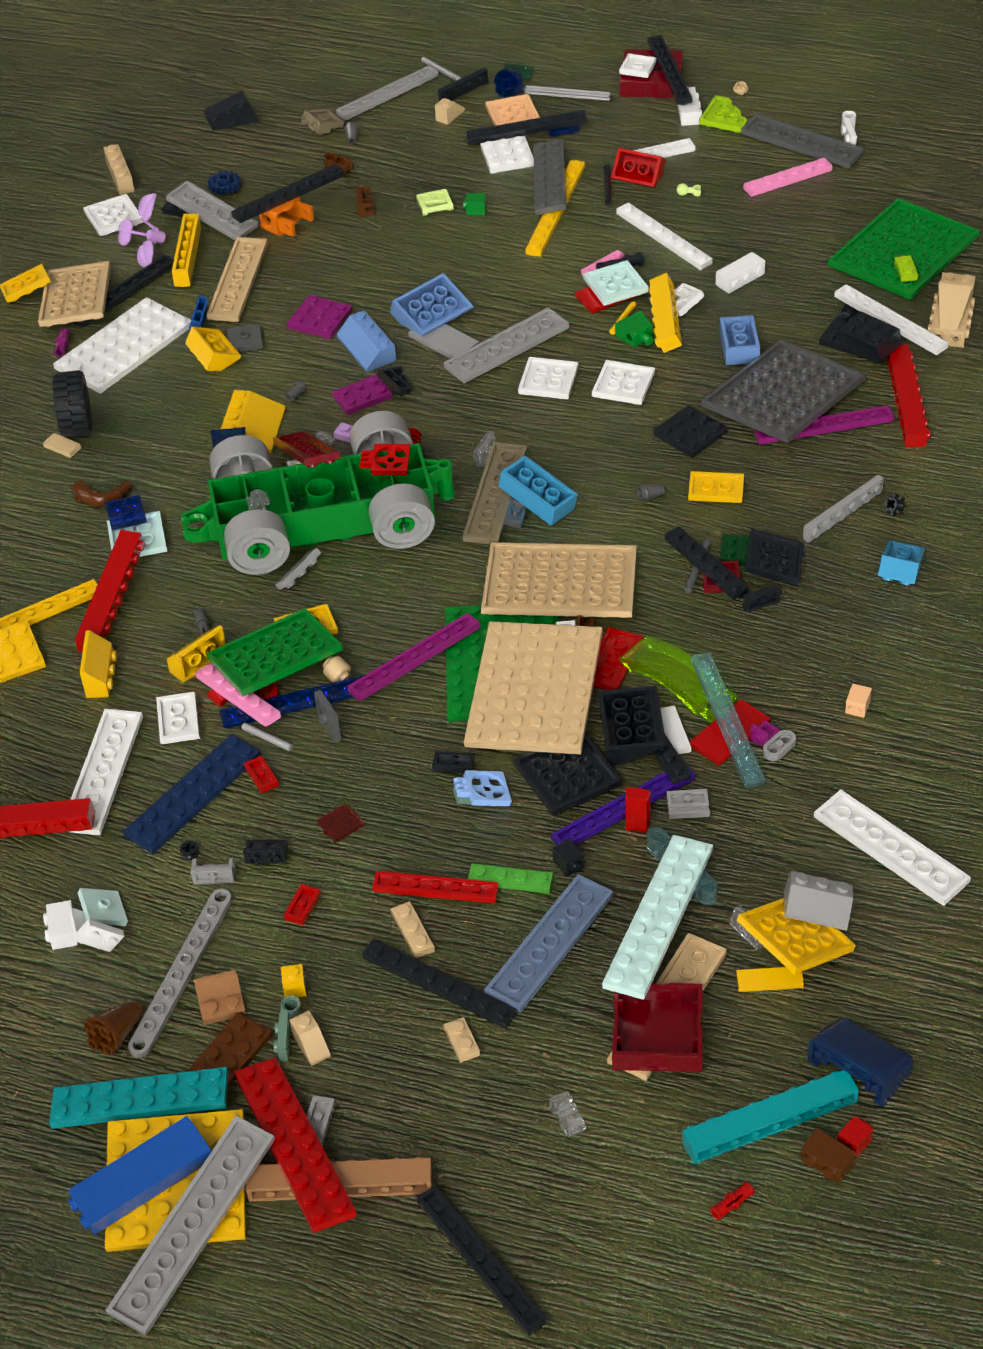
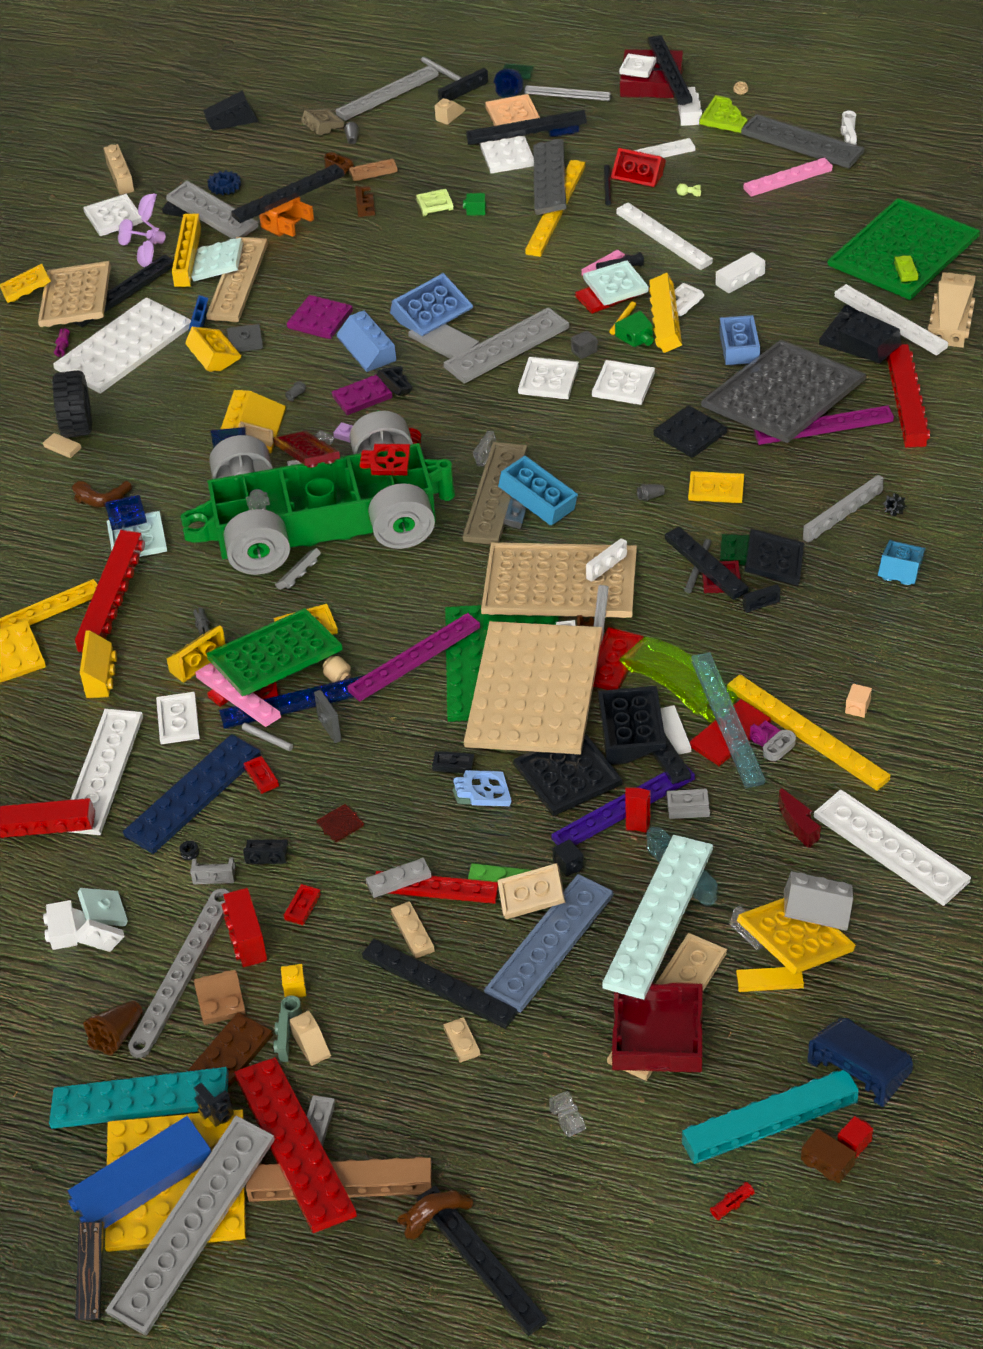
(89, 1271): none -> black tile
(216, 1109): none -> black bracket
(217, 259): none -> light aqua plate
(244, 928): none -> red brick
(260, 433): none -> tan tile
(373, 169): none -> medium nougat plate
(398, 877): none -> light grey plate
(430, 1205): none -> reddish brown piece
(531, 891): none -> tan plate
(584, 344): none -> flat silver brick
(601, 604): none -> light grey axle
(606, 559): none -> white plate
(798, 818): none -> dark red slope
(809, 732): none -> yellow plate

